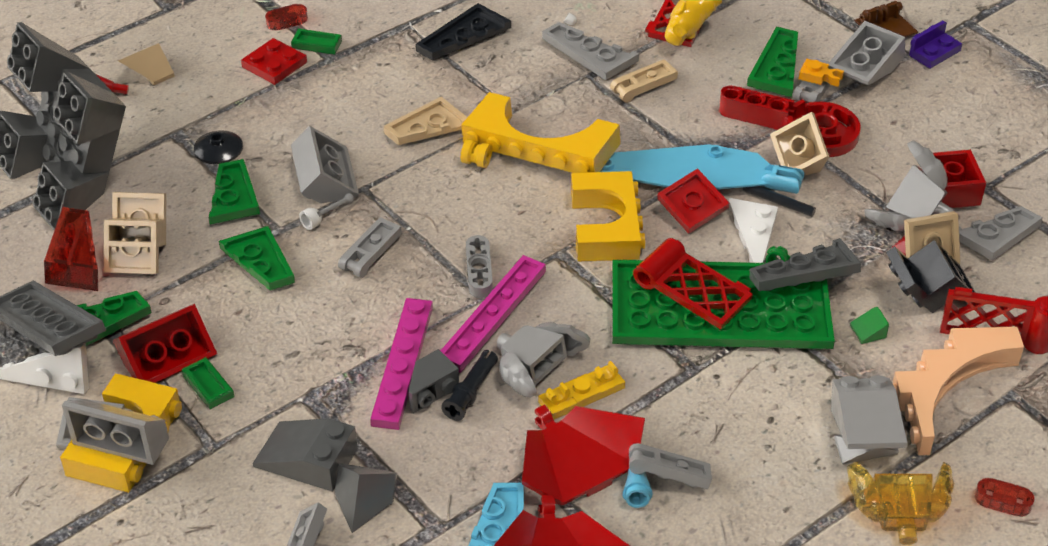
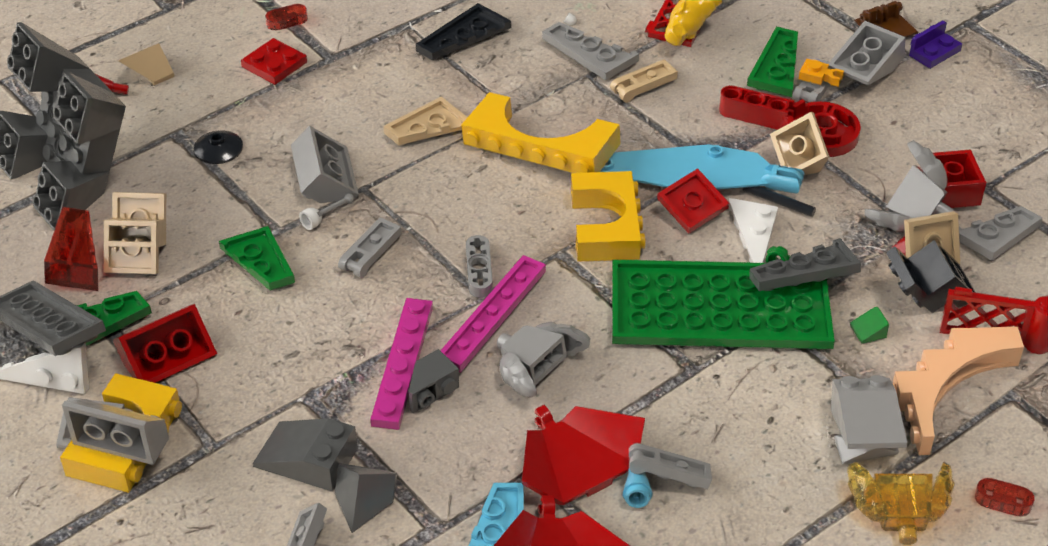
(208, 383): green tile -> none
(233, 193): green wing -> none
(316, 41): green tile -> none
(465, 392): black pin -> none
(476, 153): yellow wheel -> none
(582, 390): yellow plate -> none
(669, 260): red piece -> none

